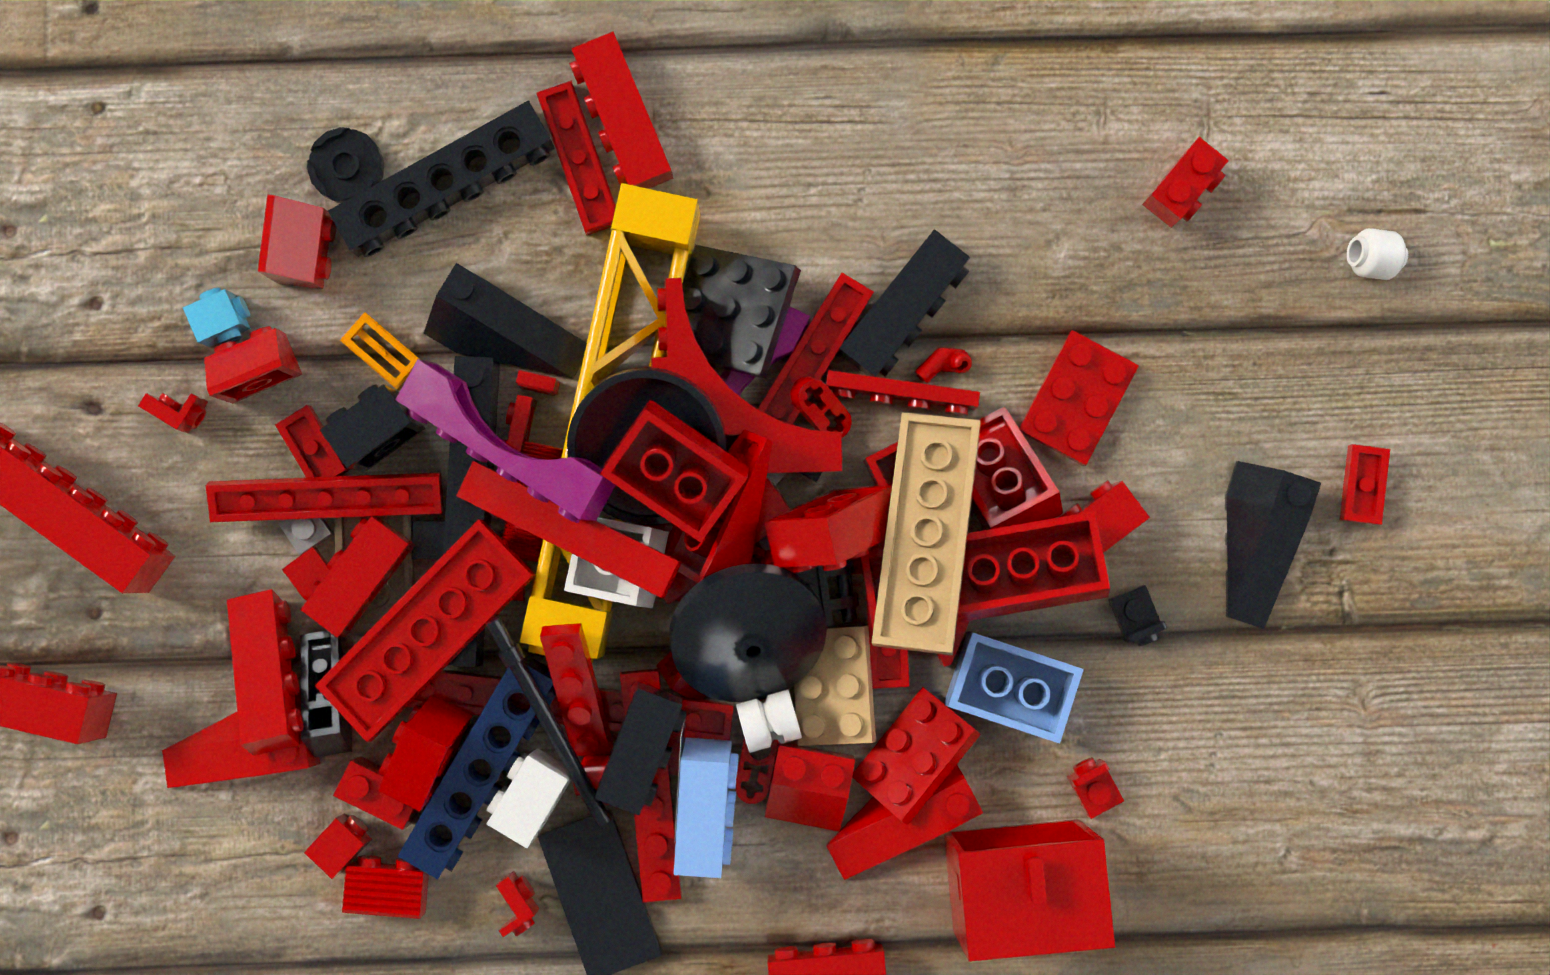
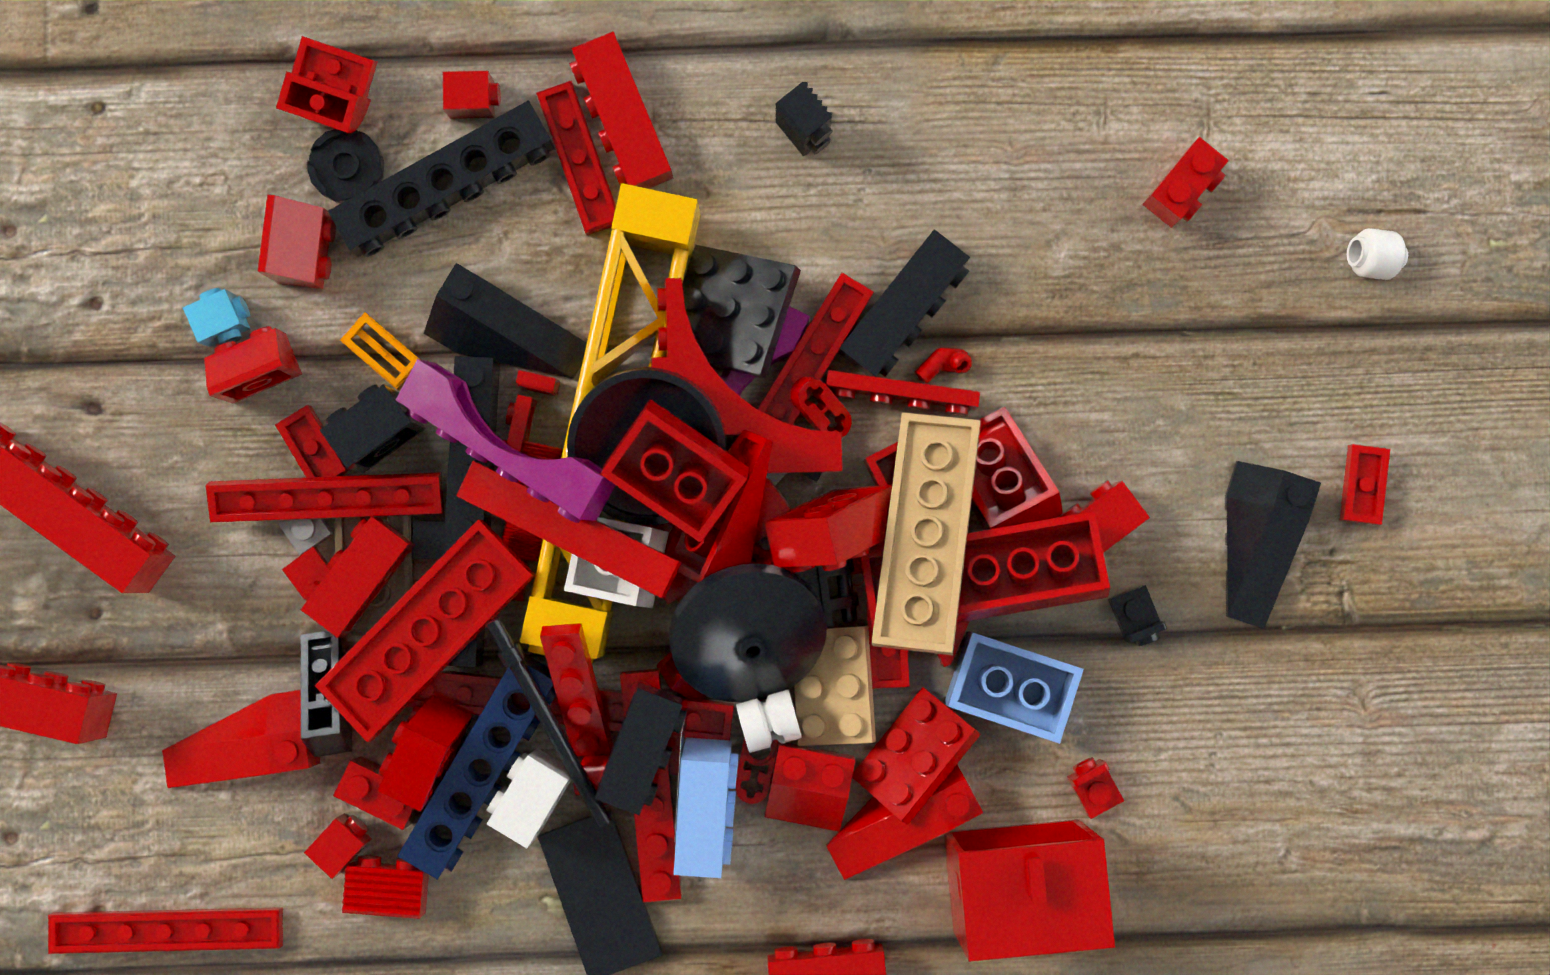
(165, 930): none -> red tile
(169, 410): red bracket -> none
(264, 672): red brick -> none
(328, 86): none -> red brick
(470, 94): none -> red brick
(518, 895): red bracket -> none
(804, 119): none -> black brick
(1078, 398): red plate -> none

